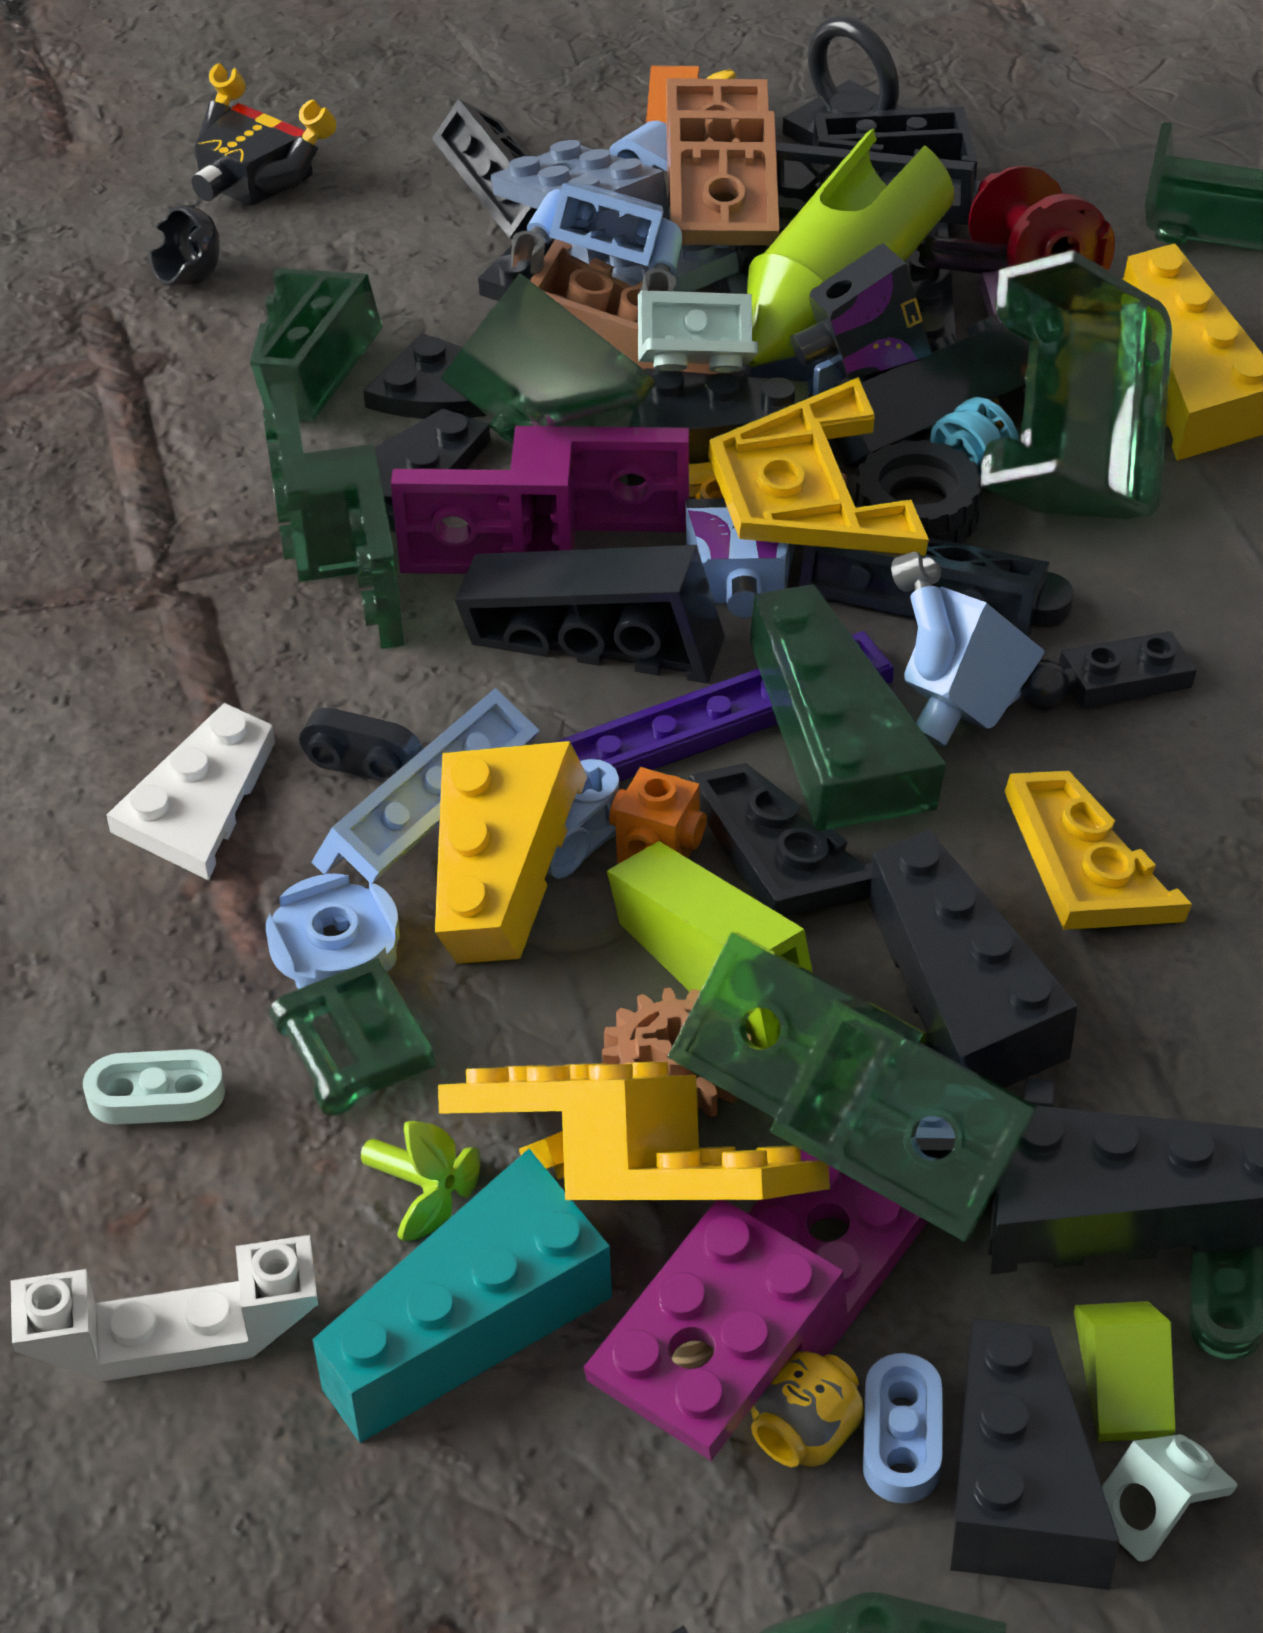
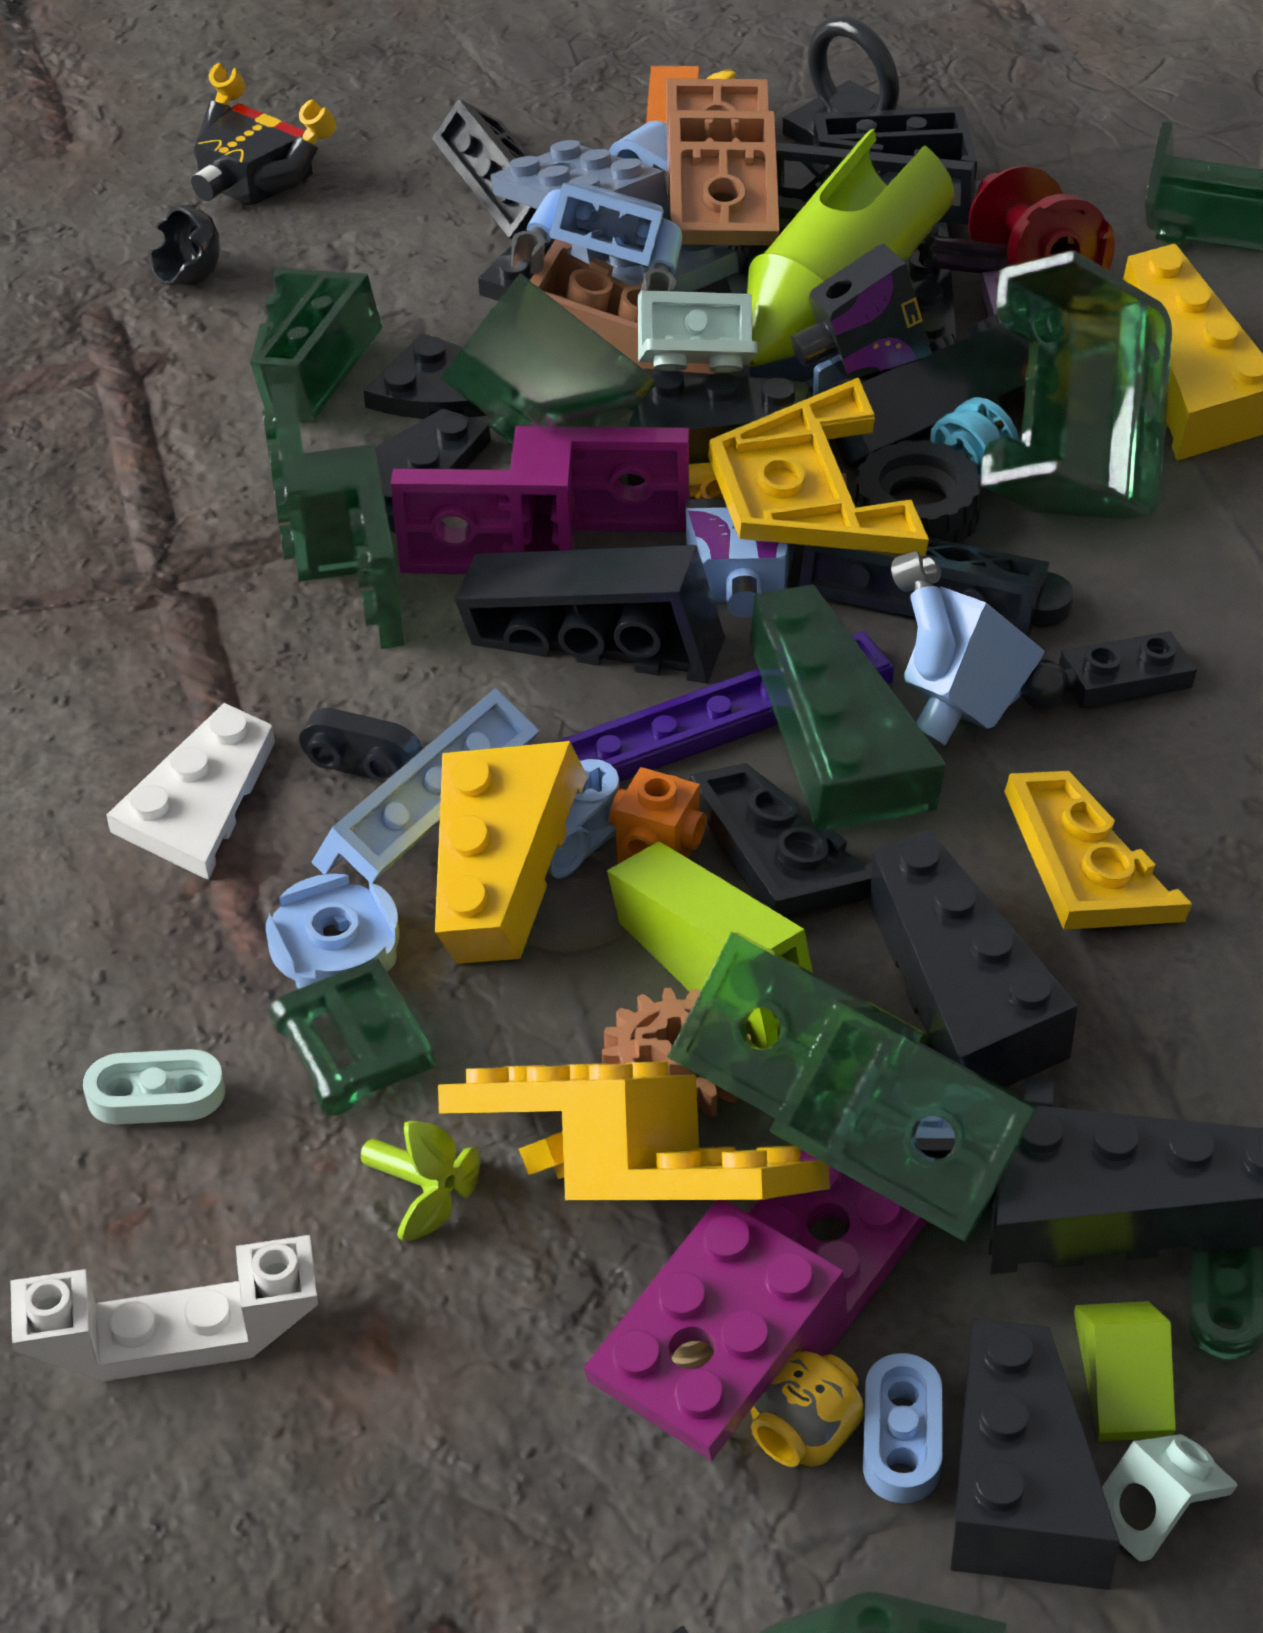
(464, 1300): teal wedge -> none

